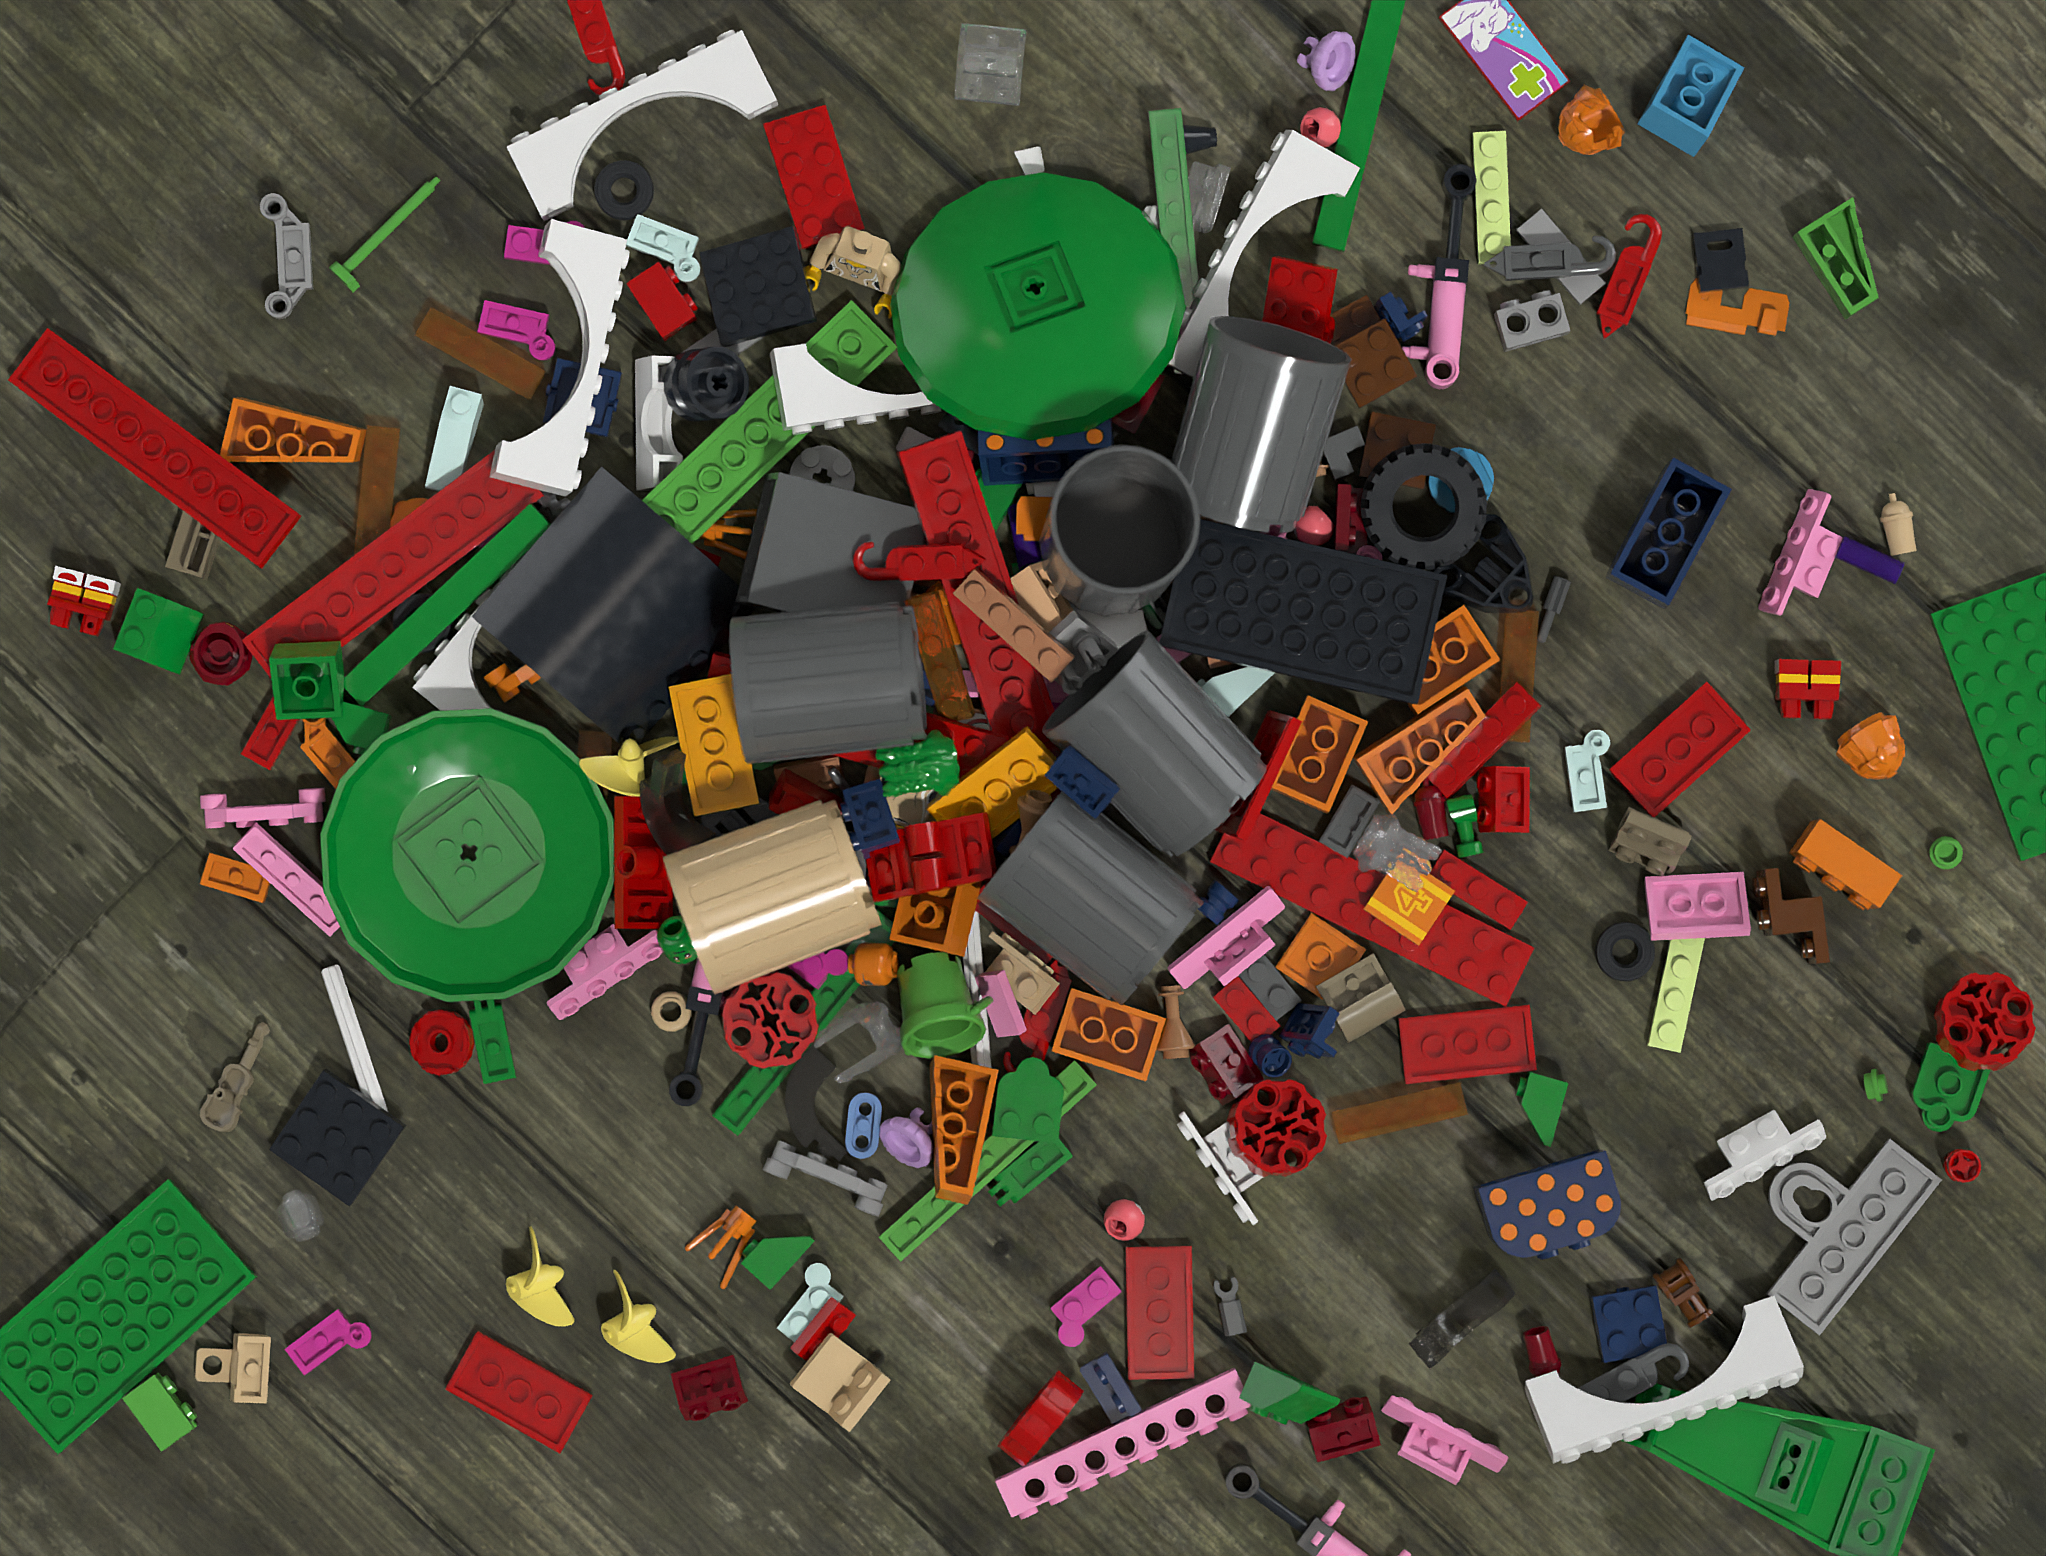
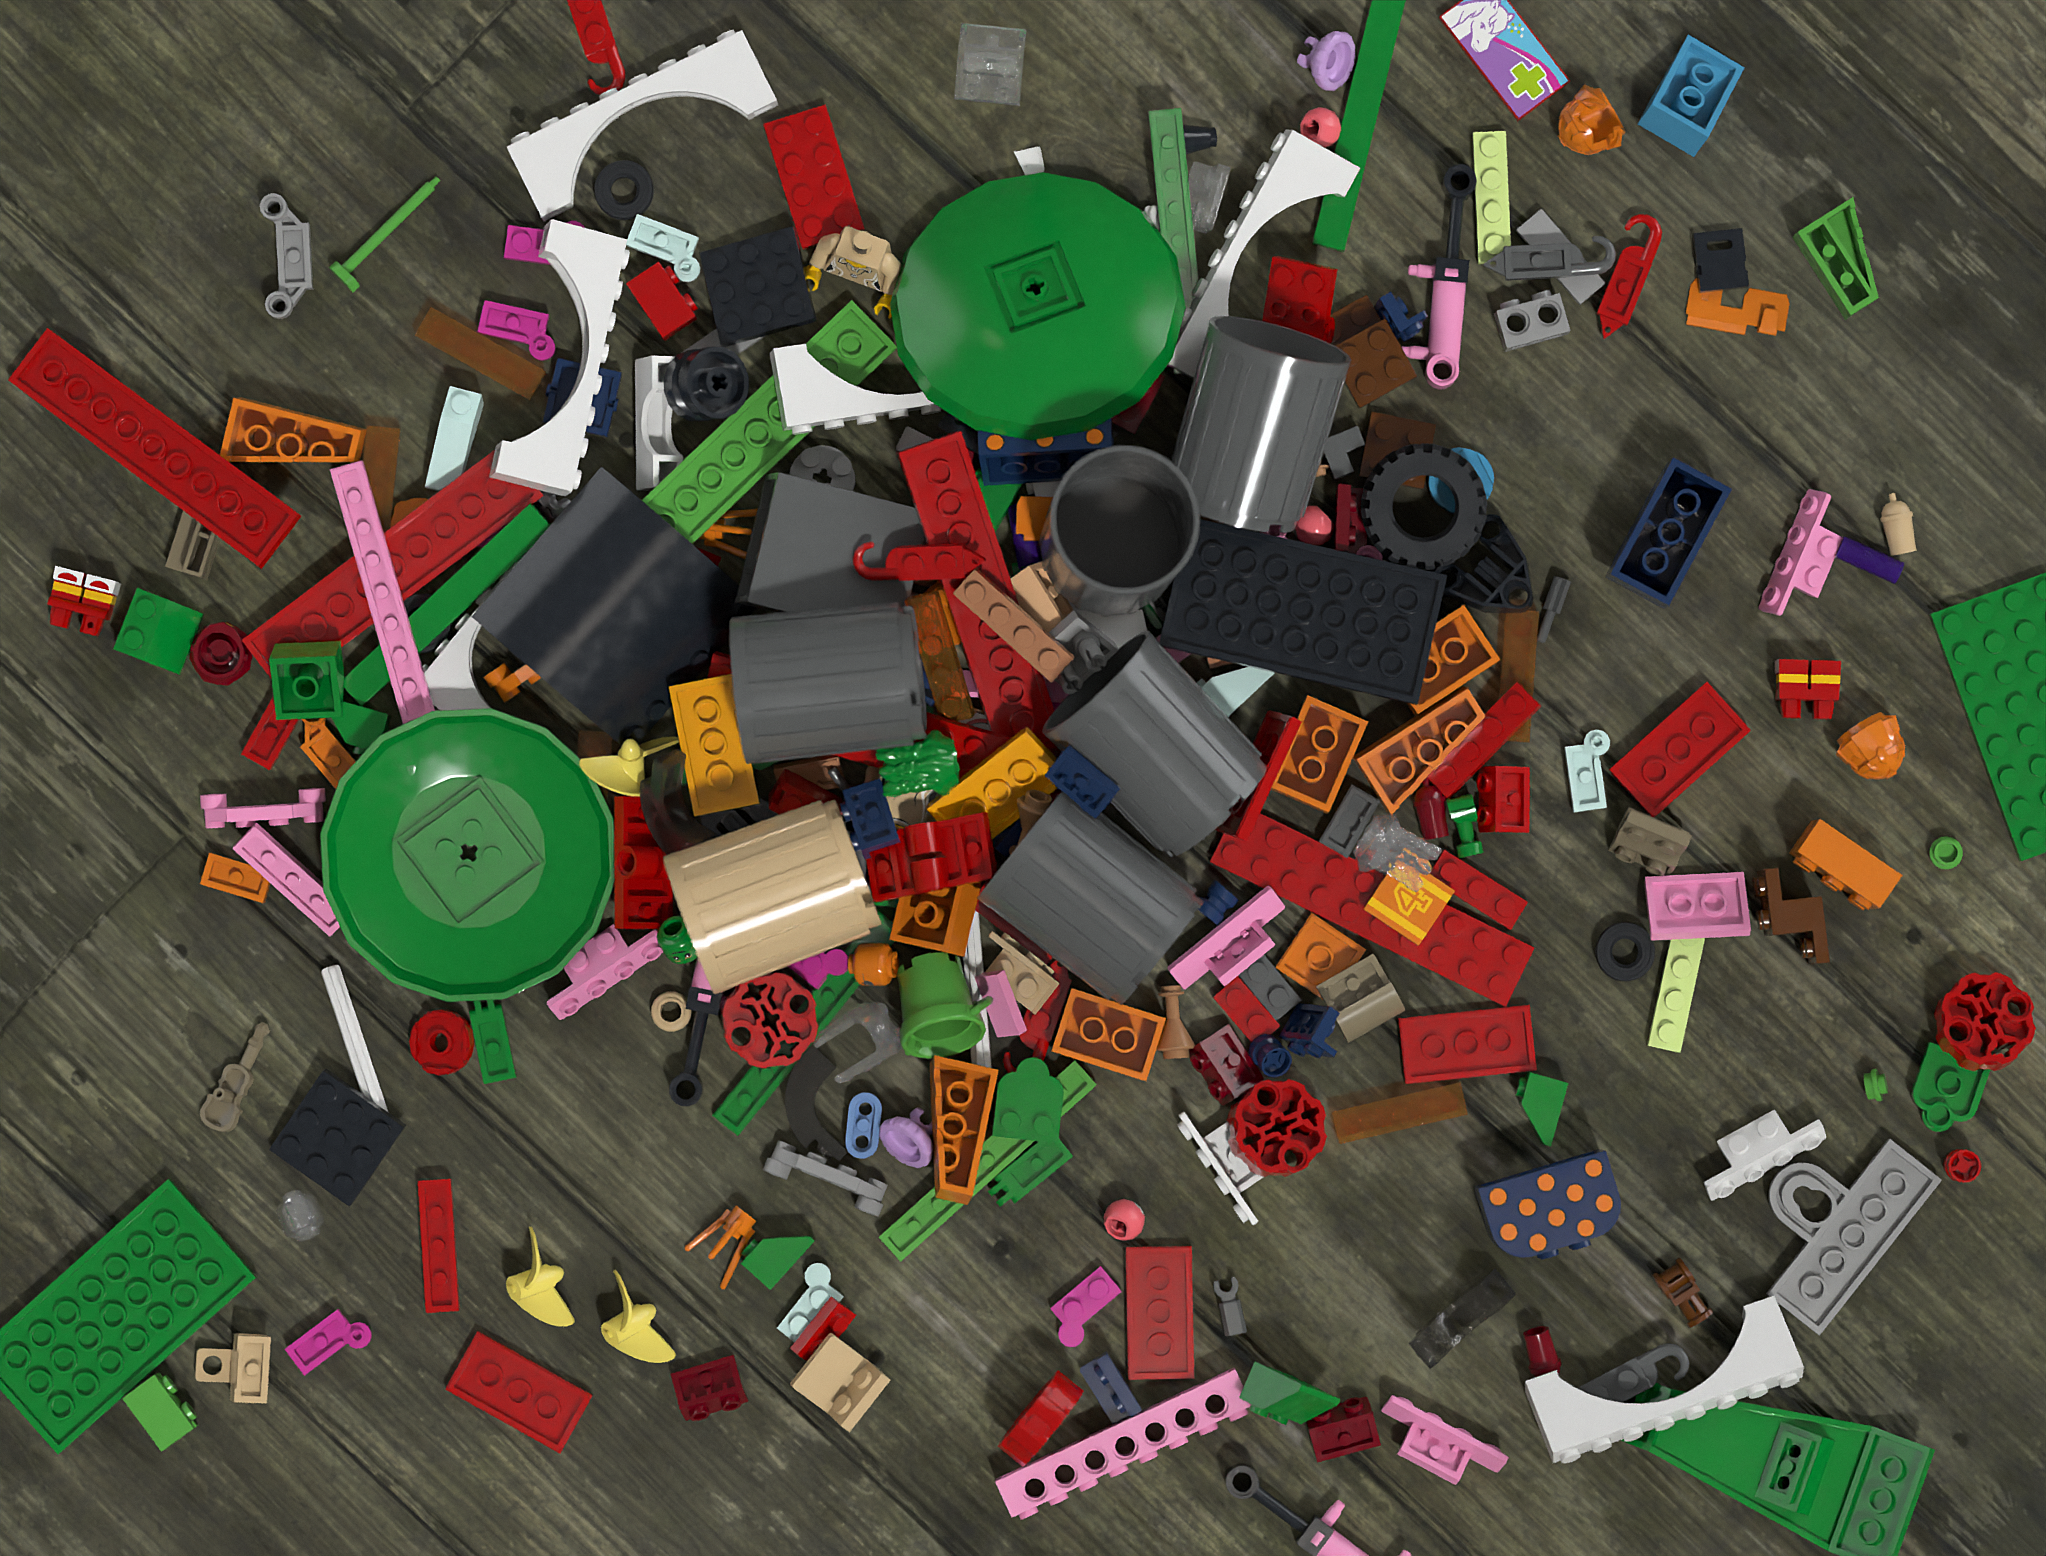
(382, 591): none -> bright pink tile
(438, 1245): none -> red plate
(1628, 1322): dark blue plate -> none

